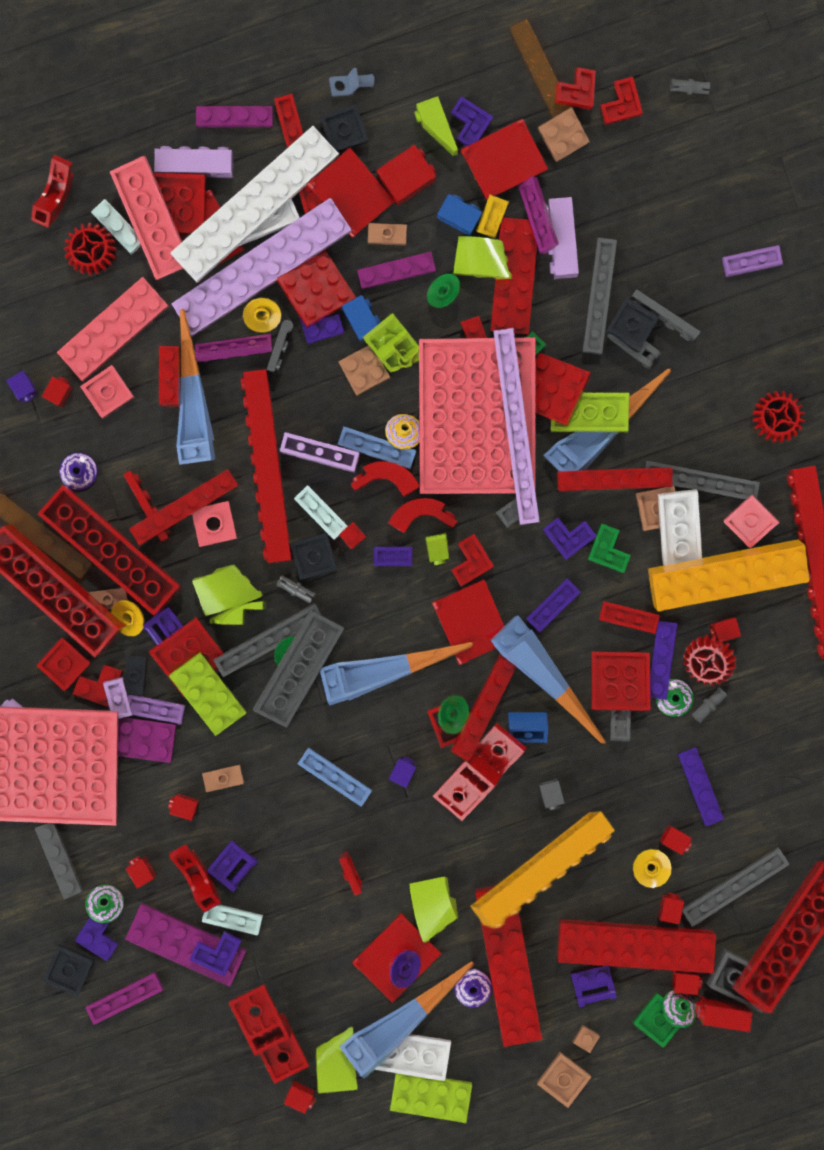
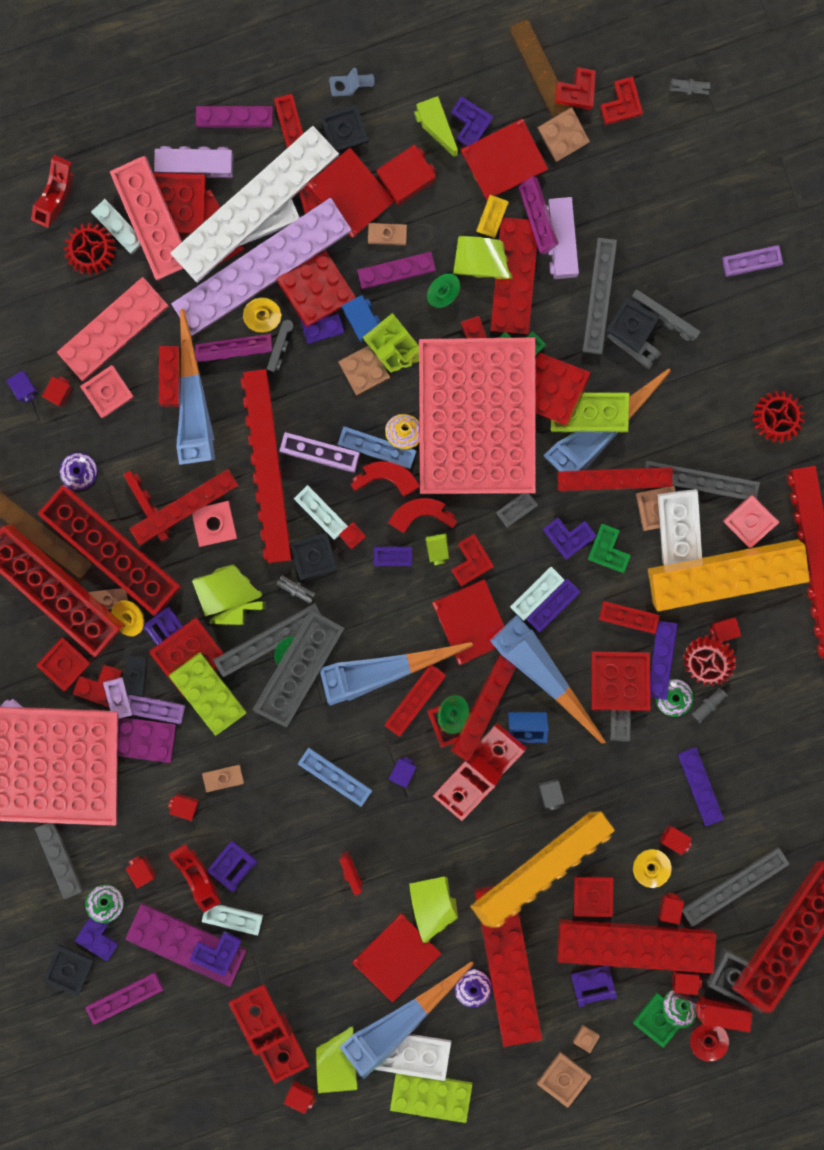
(405, 968): dark purple dish -> none
(415, 700): none -> red plate
(459, 214): blue brick -> none
(516, 426): lavender plate -> none
(536, 593): none -> light aqua plate
(593, 896): none -> red plate
(709, 1051): none -> red dish

